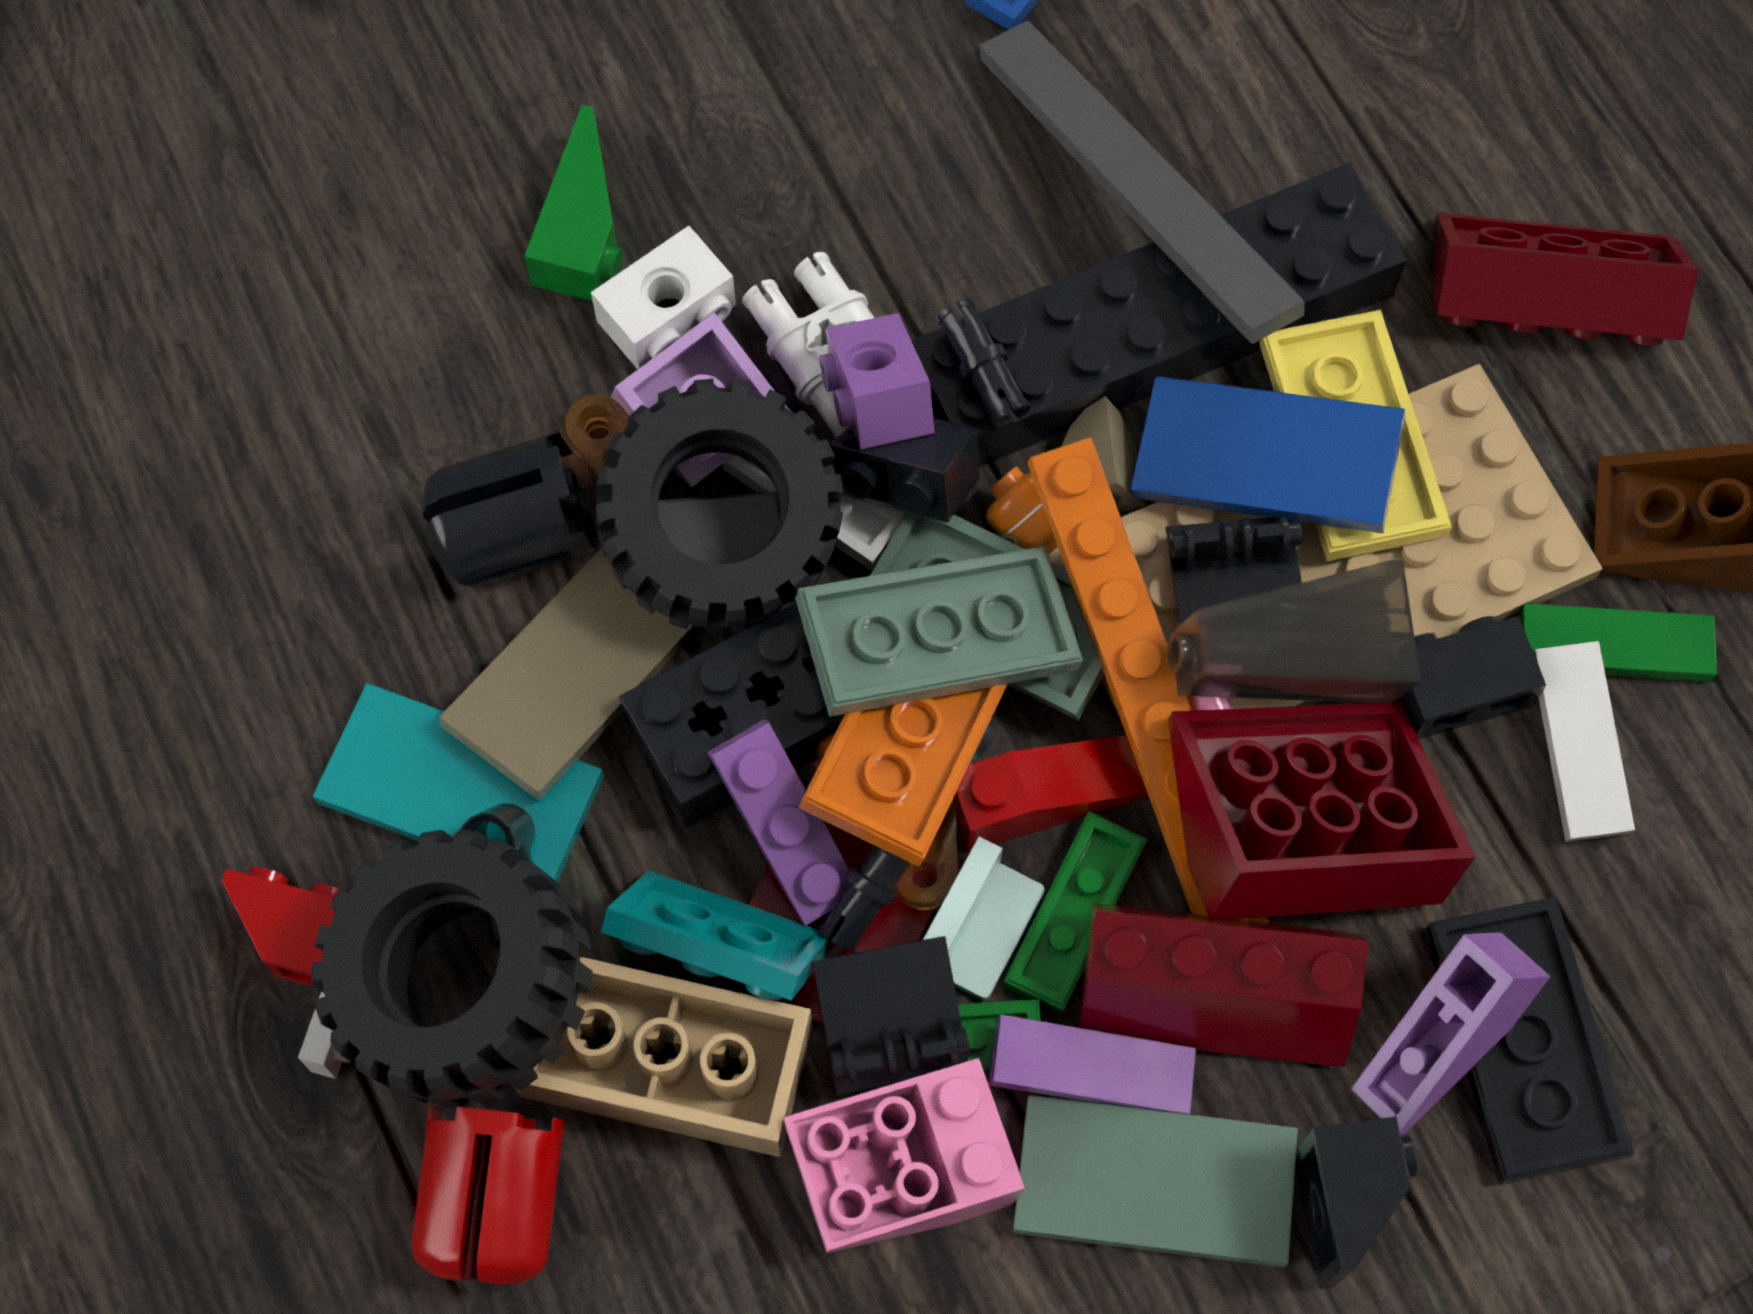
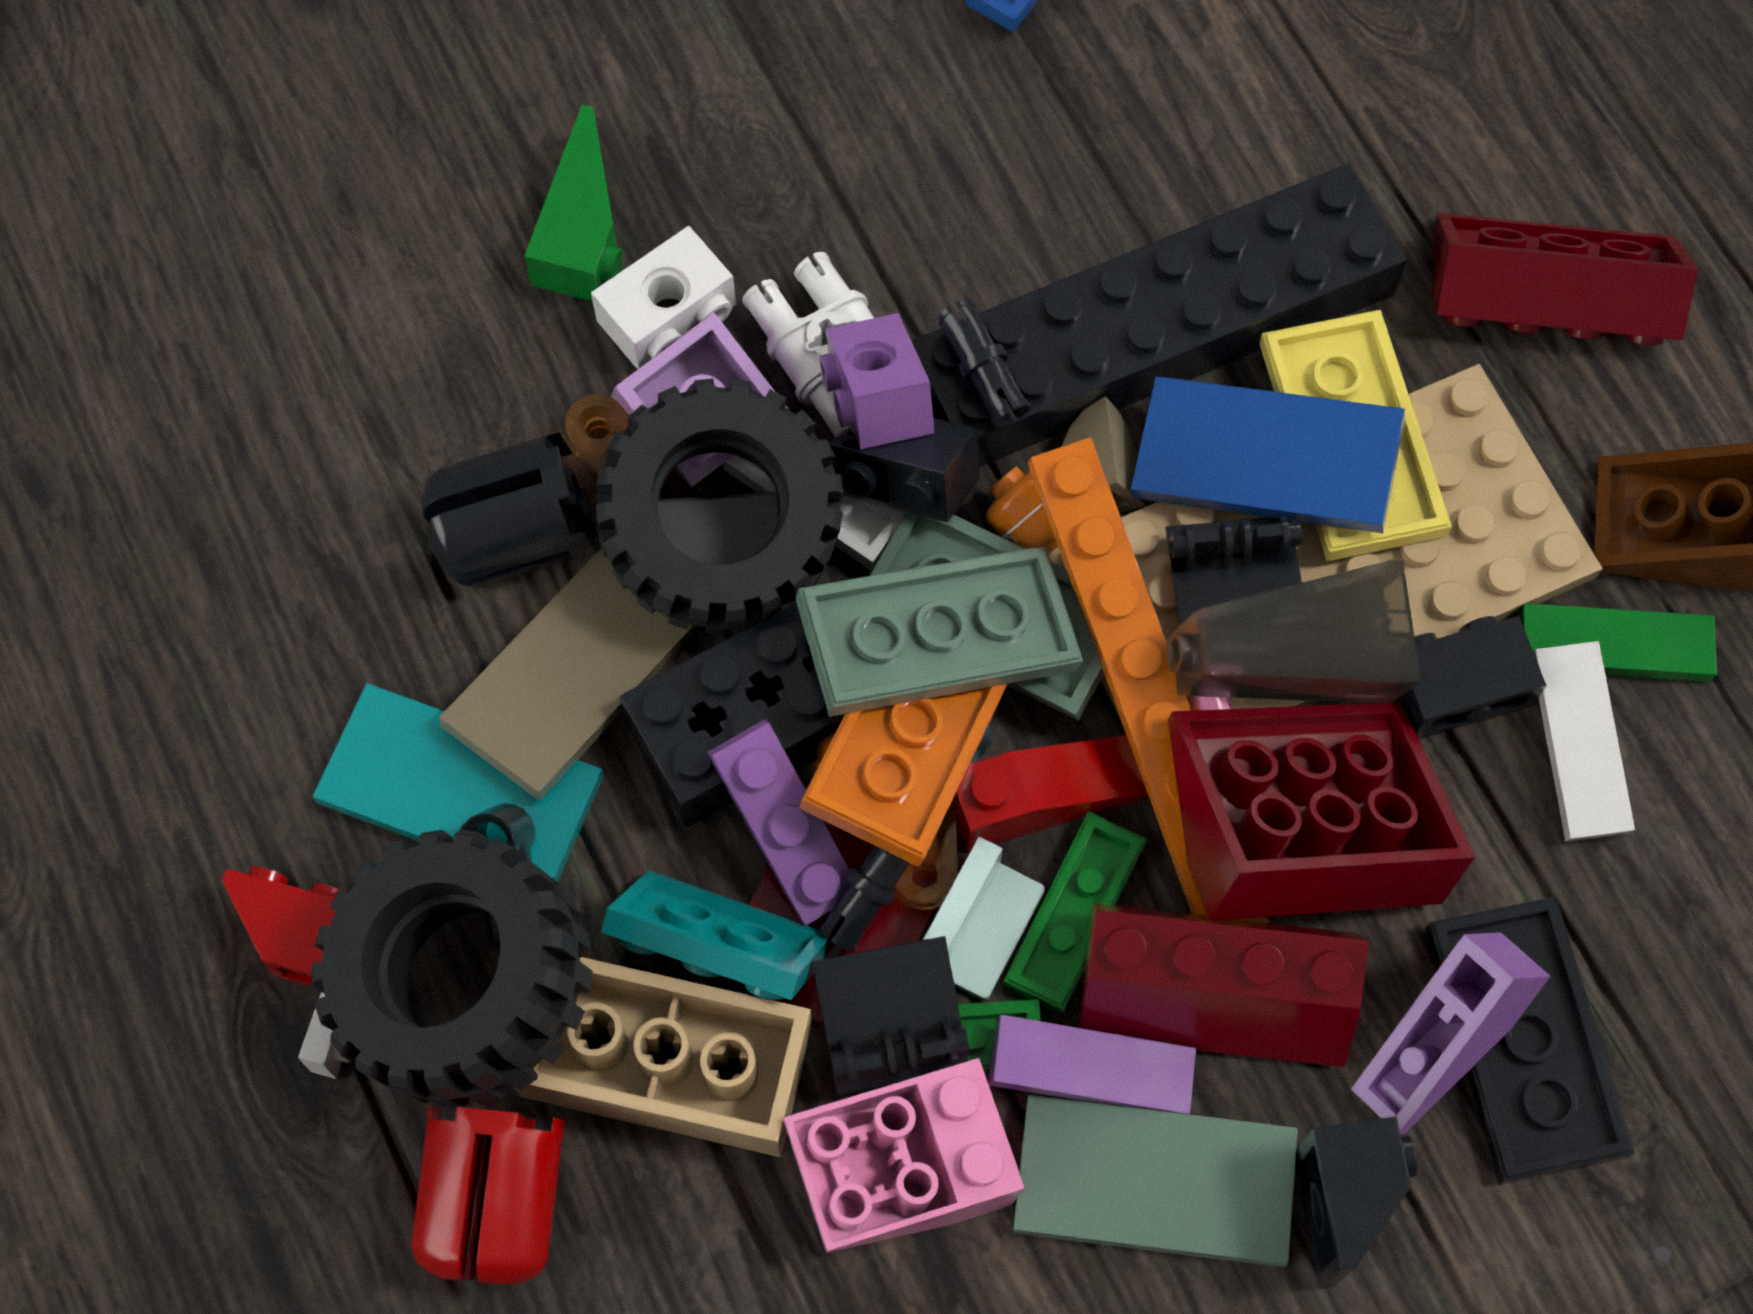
(1143, 183): dark grey tile -> none

